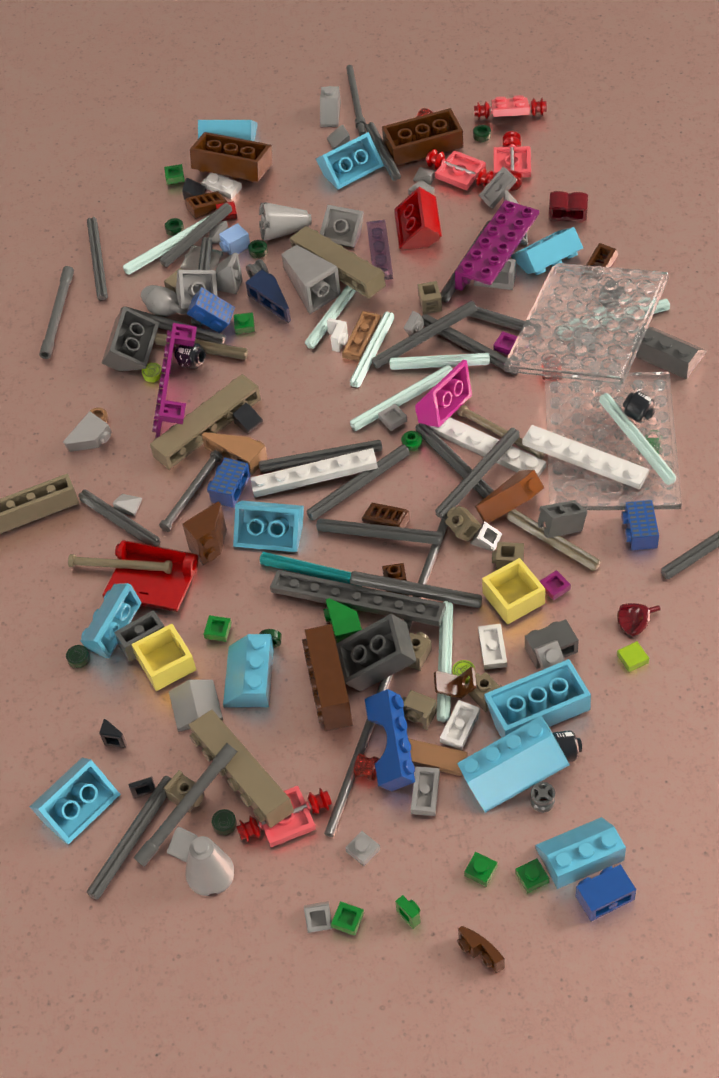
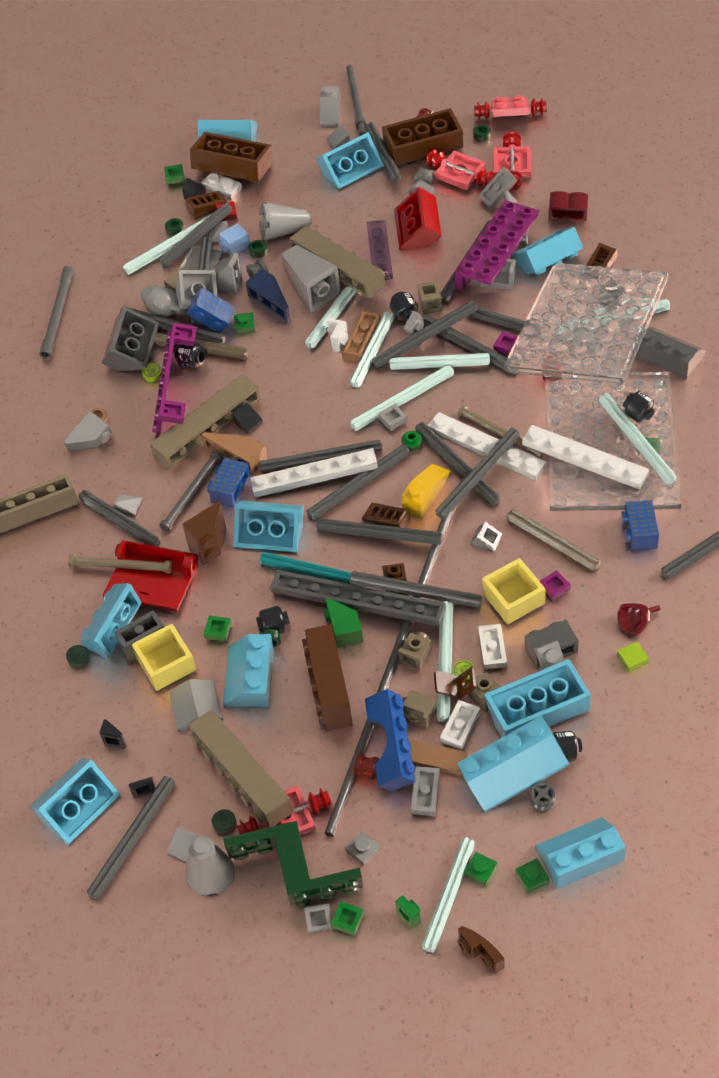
(97, 261): dark grey axle -> none
(152, 845): dark grey piece -> none
(177, 787): dark tan brick -> none
(273, 619): none -> black head
(293, 863): none -> dark green bracket
(342, 225): light grey slope -> none
(376, 652): dark grey brick -> none
(402, 305): none -> black head
(424, 490): none -> yellow slope
(445, 397): dark pink slope -> none
(448, 895): none -> light aqua axle
(462, 523): dark tan brick -> none
(507, 553): dark tan brick -> none
(510, 495): dark orange slope -> none
(562, 518): dark grey hinge -> none
(605, 892): blue brick -> none

